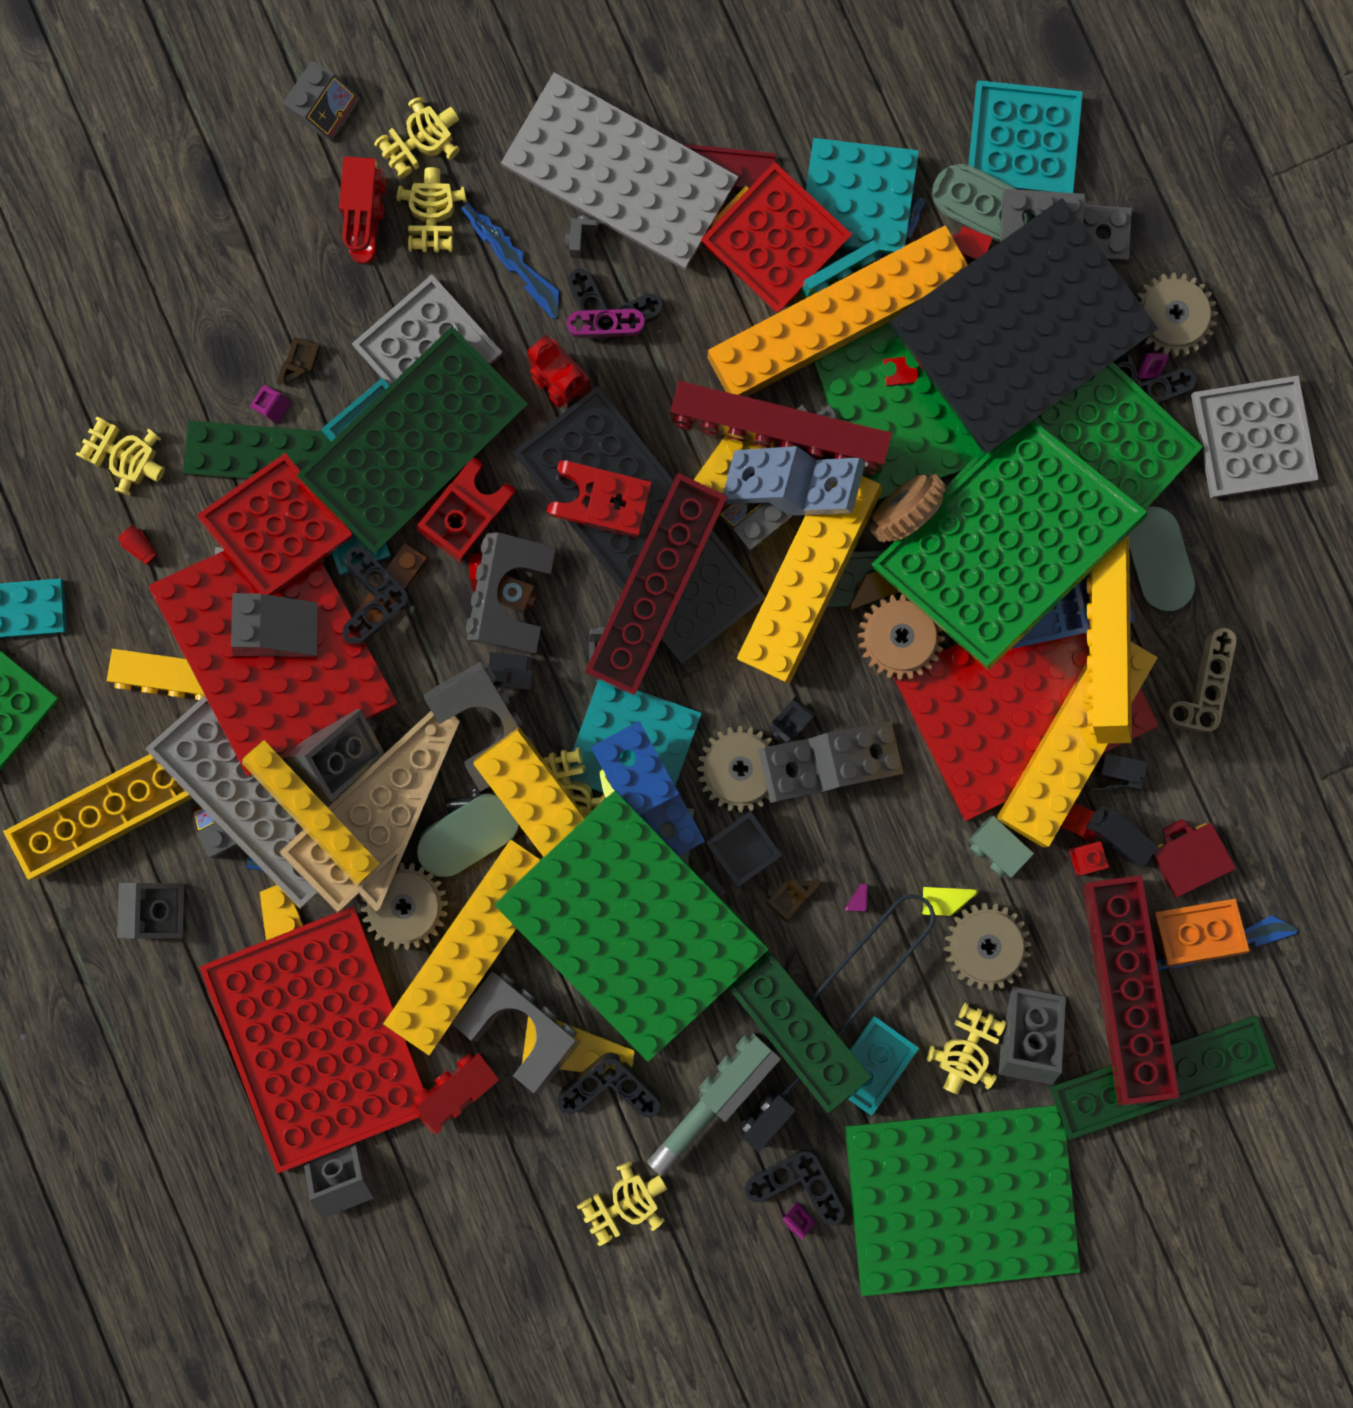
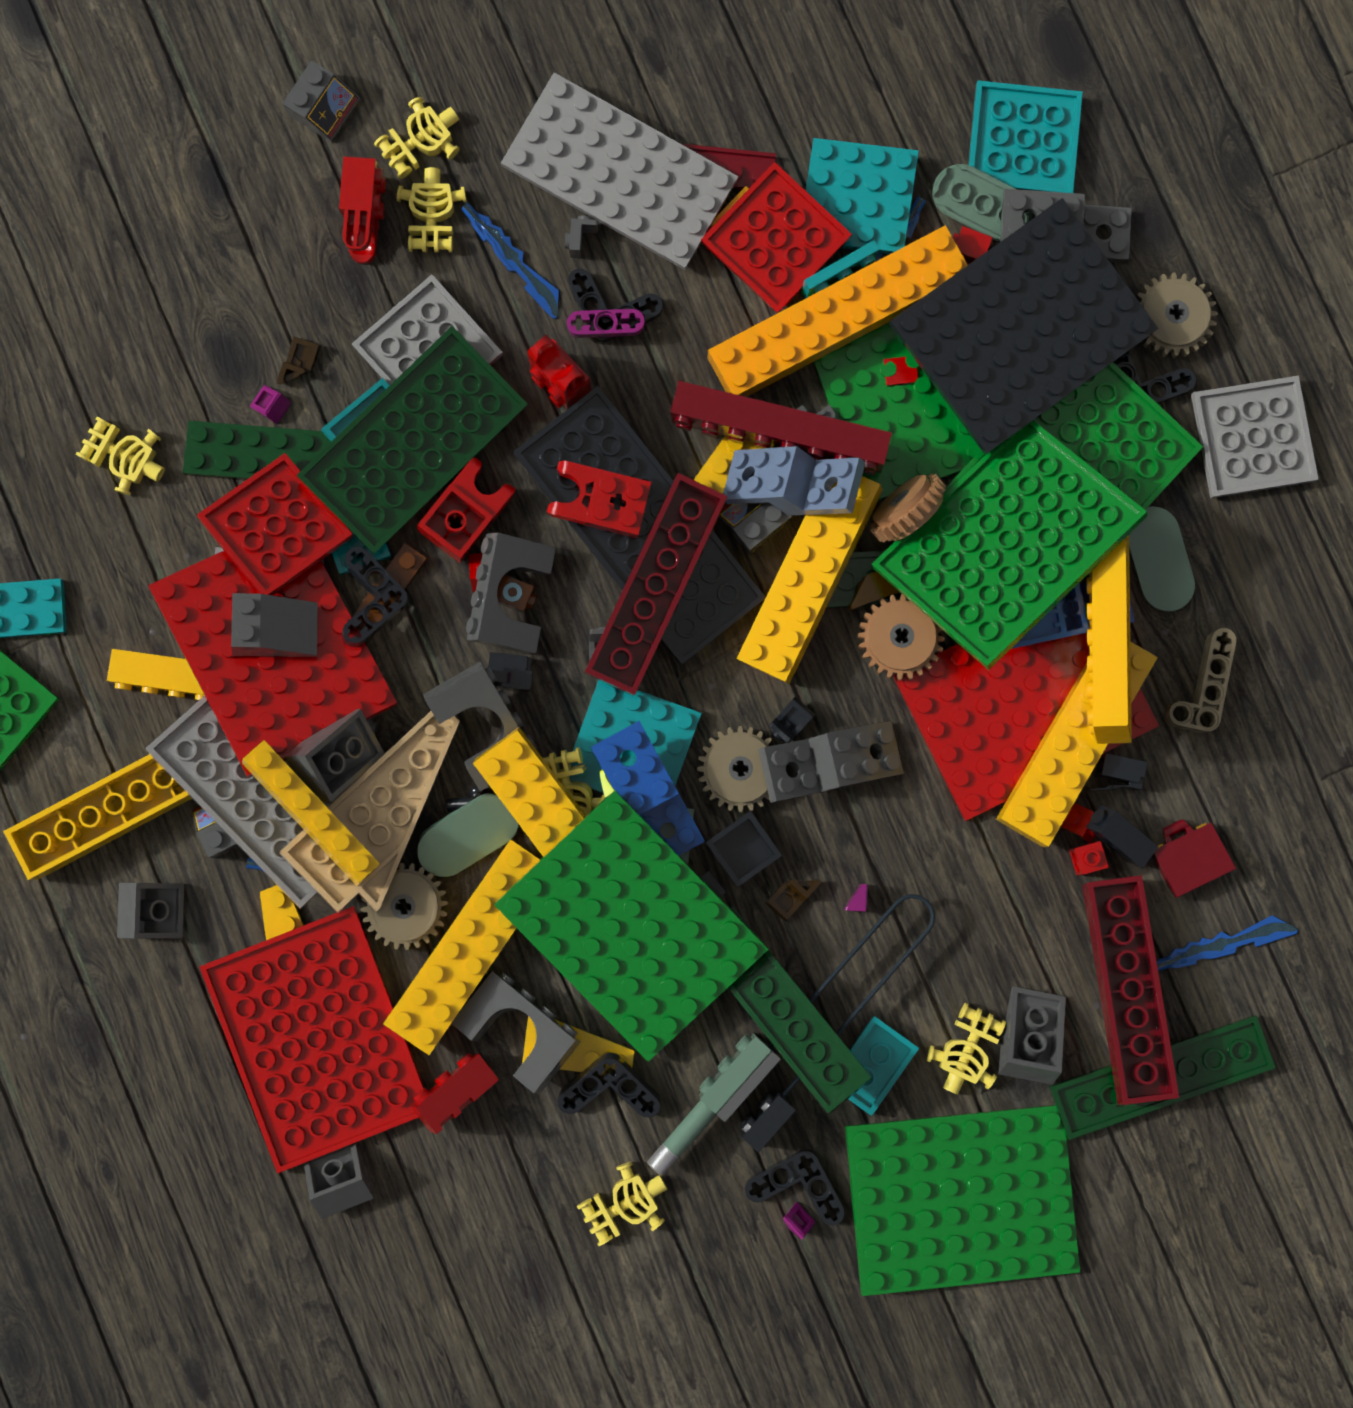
(137, 544): red cone -> none
(946, 900): neon yellow slope -> none
(997, 929): dark tan gear -> none
(999, 847): sand green piece -> none
(1152, 365): magenta slope -> none
(1201, 933): orange plate -> none

